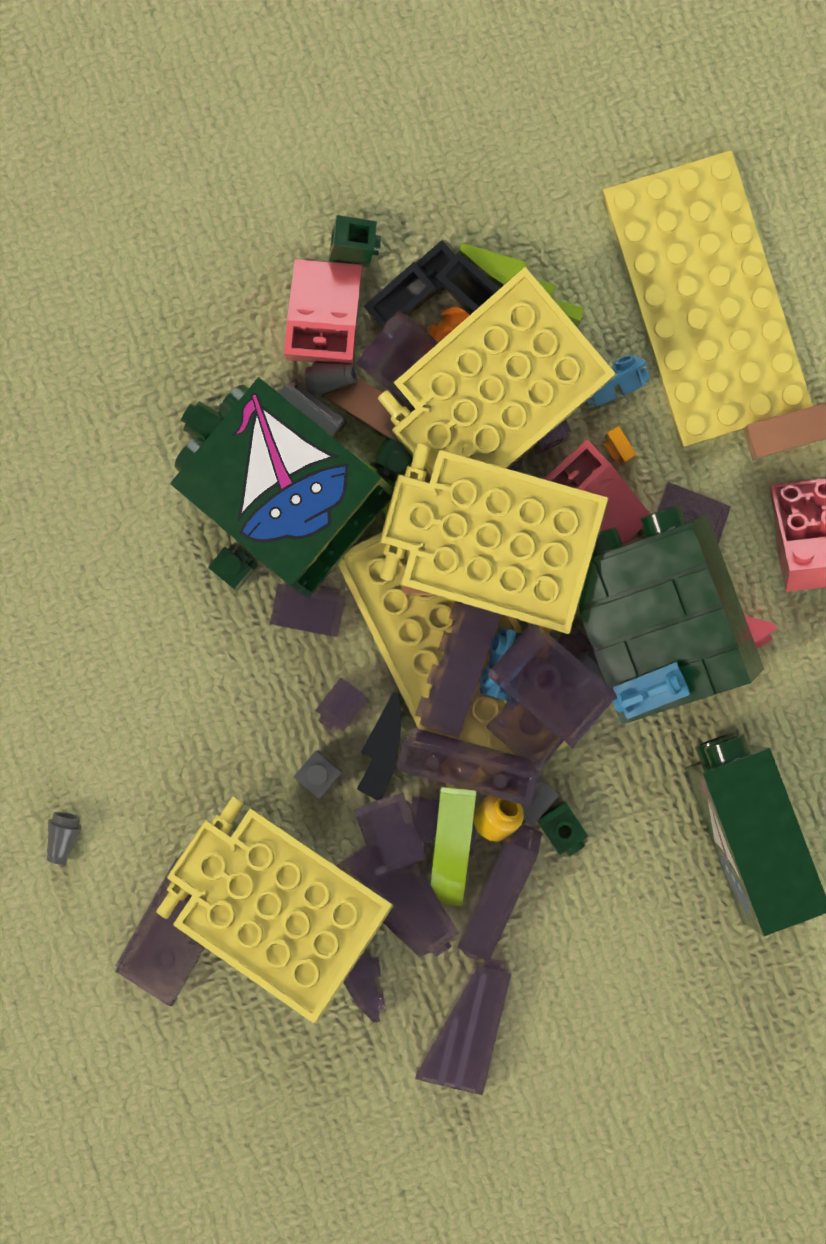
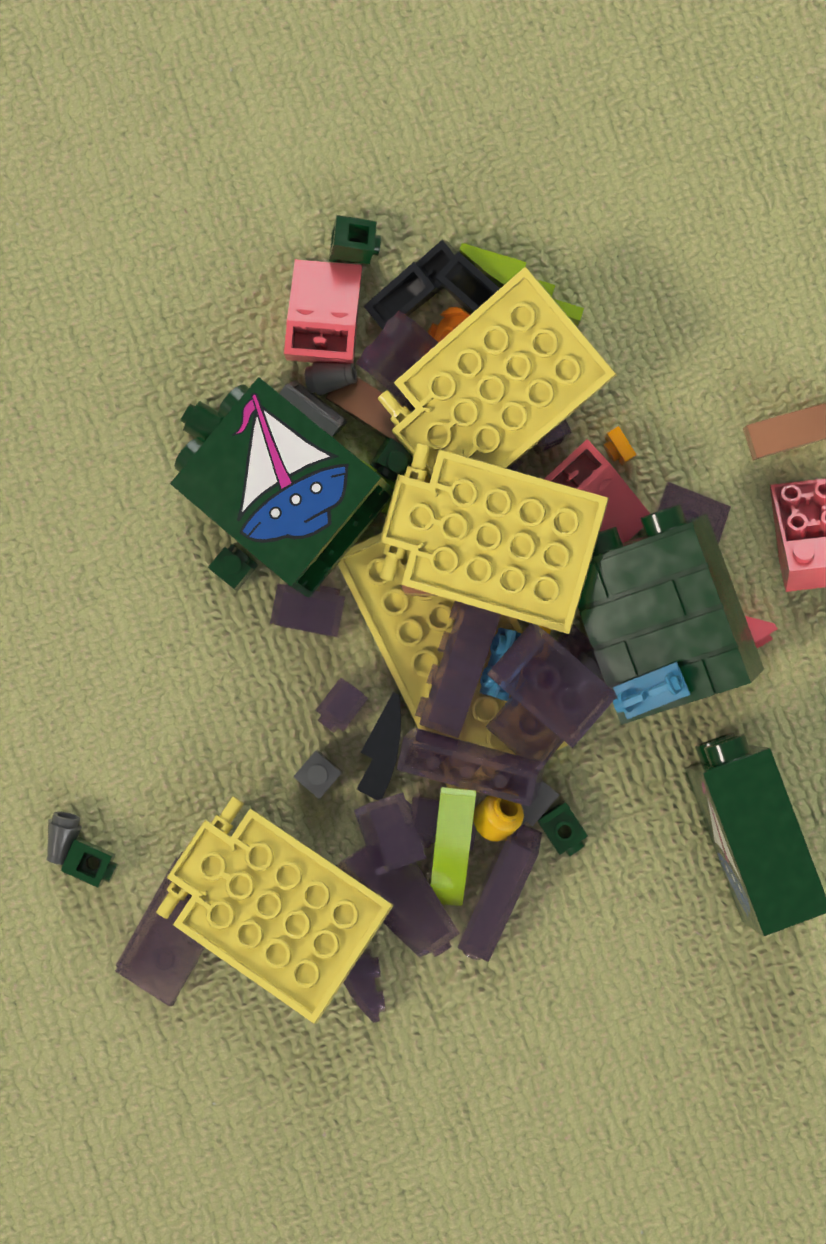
(77, 863): none -> dark green brick
(467, 1036): clear purple slope -> none
(629, 377): dark azure hinge -> none
(706, 298): light yellow plate -> none

